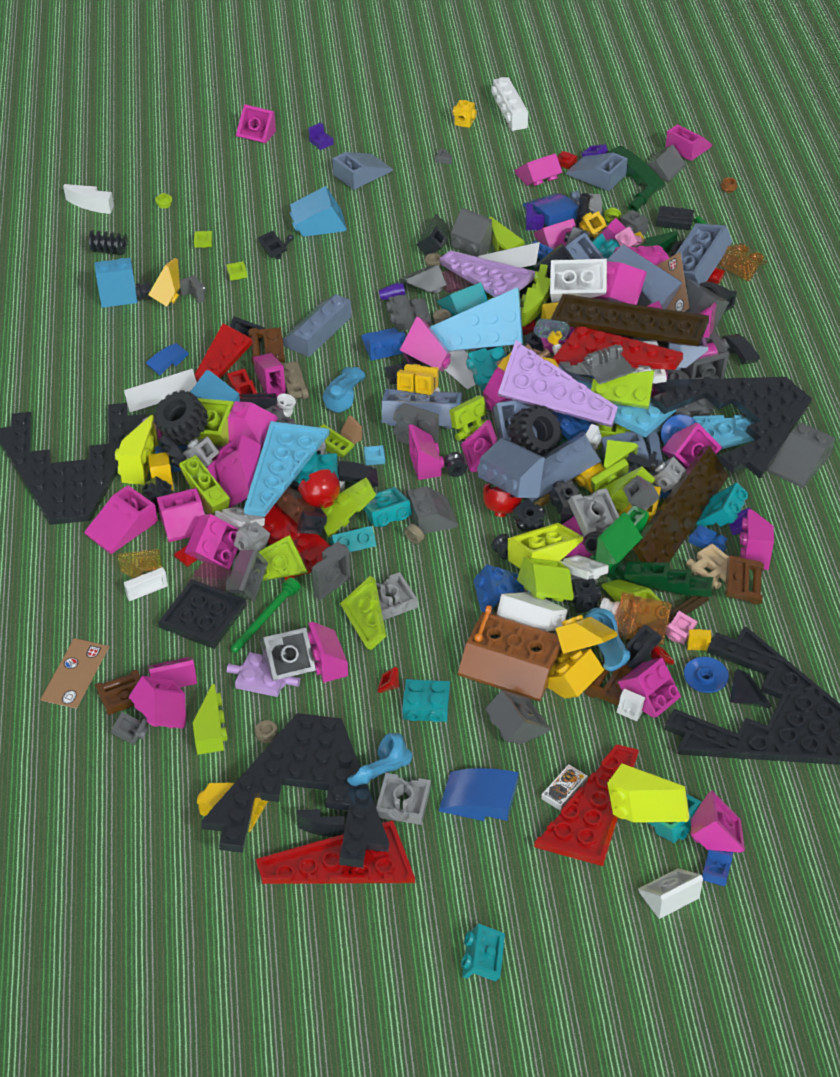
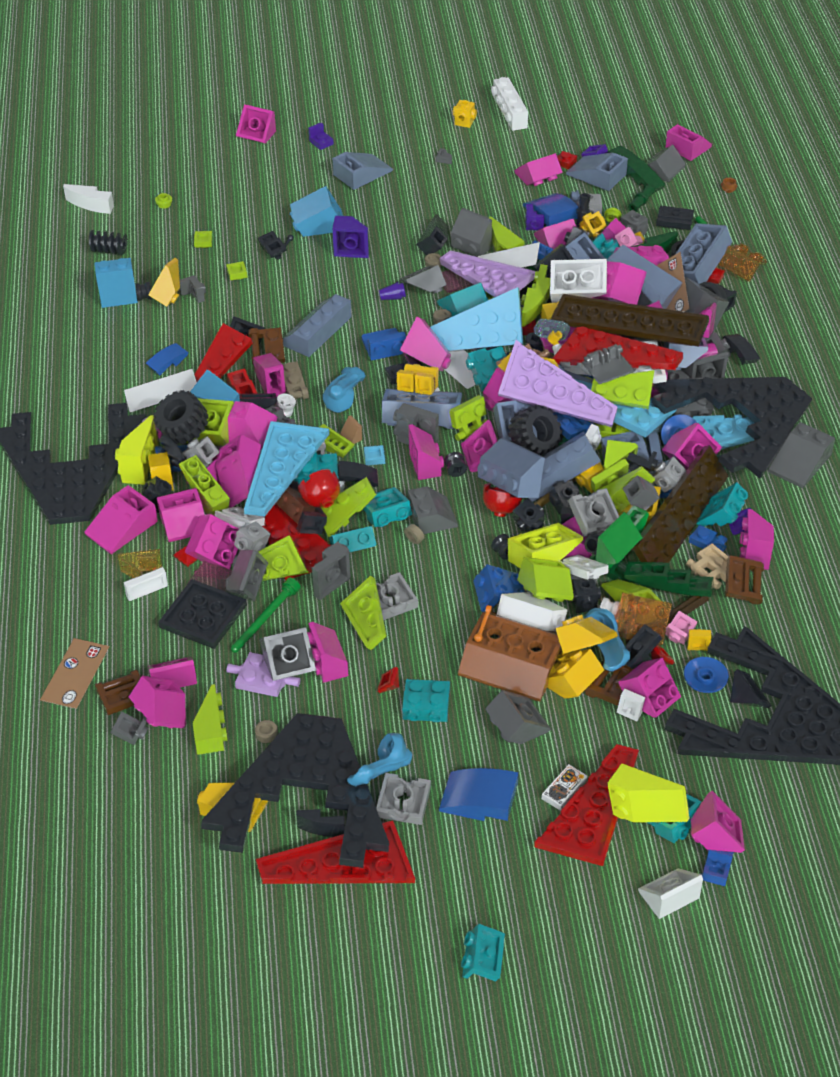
(350, 238): none -> dark purple slope
(404, 311): dark grey plate -> none

